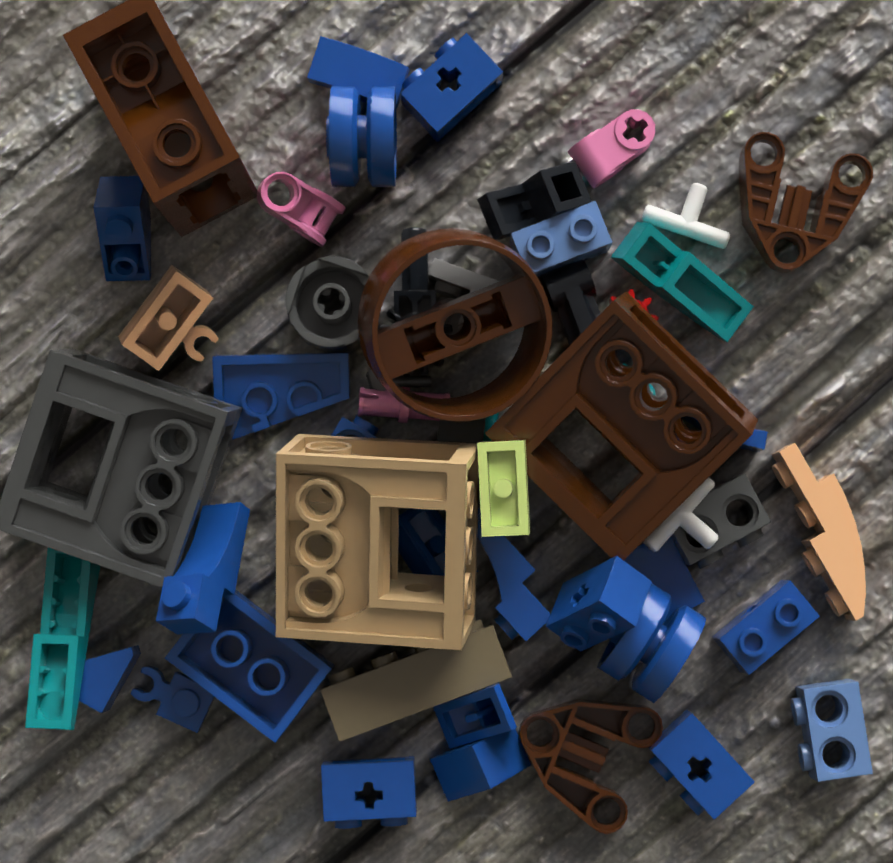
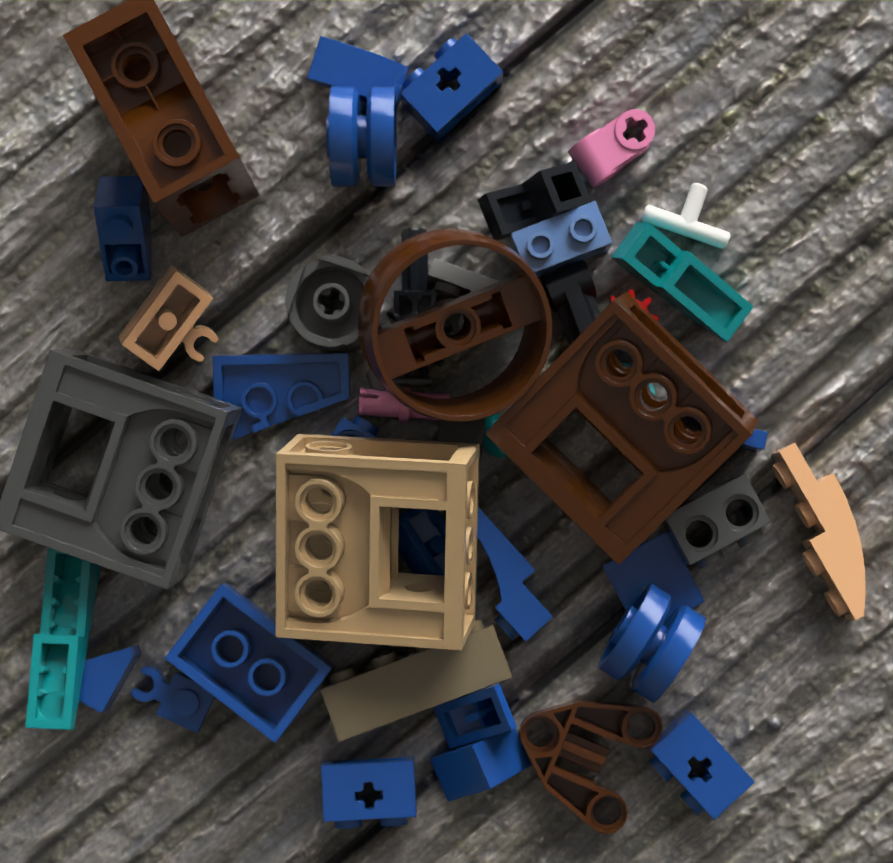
(210, 570): blue slope -> none
(301, 208): bright pink piece -> none
(503, 488): yellowish green panel -> none
(599, 604): blue brick -> none
(687, 520): white piece -> none
(758, 197): reddish brown connector -> none
(765, 626): blue brick -> none
(844, 726): medium blue brick -> none

